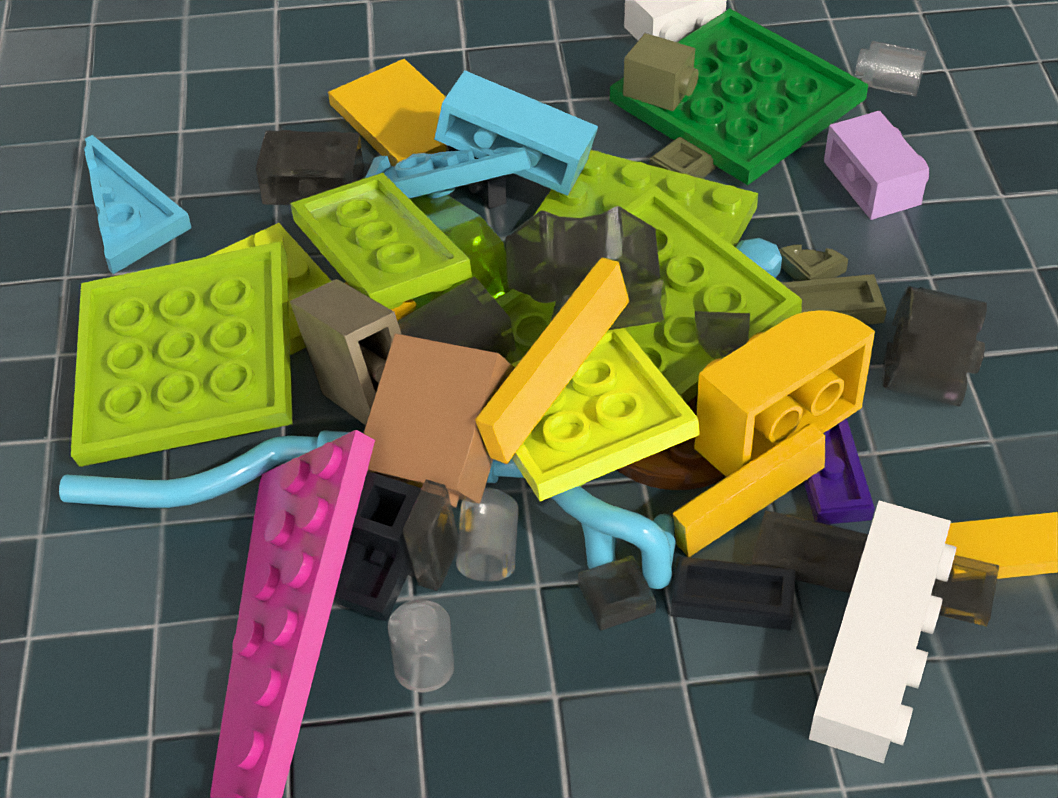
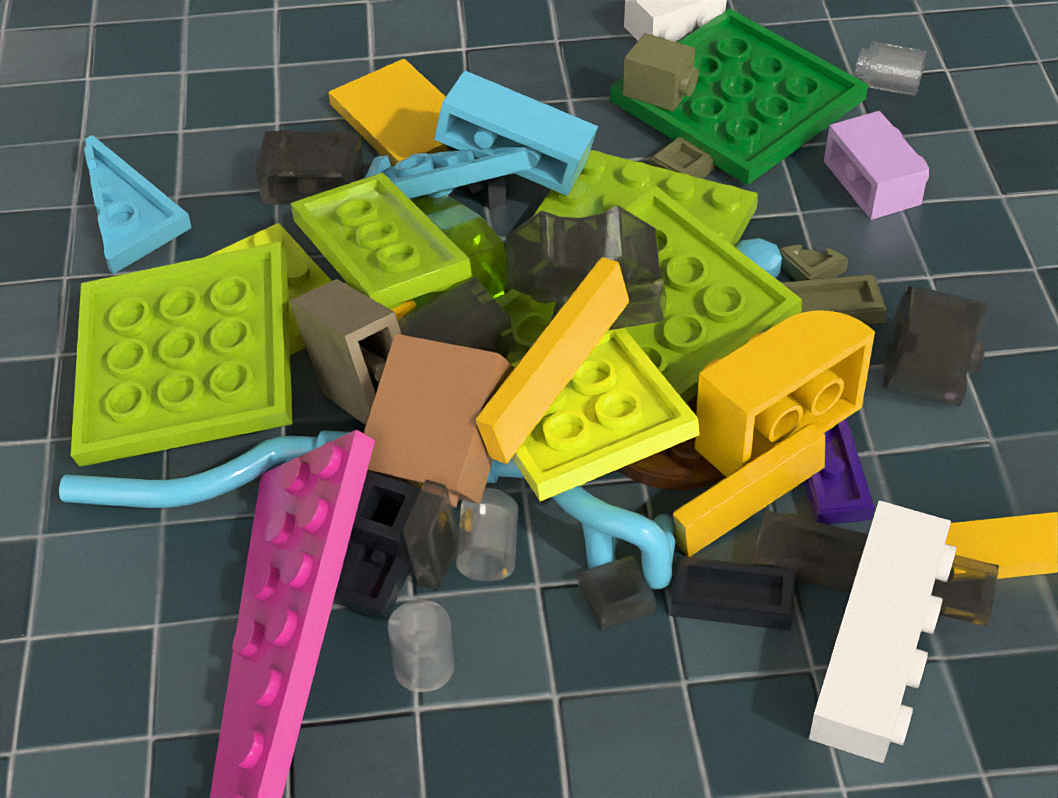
(721, 331): clear smoke tile -> none

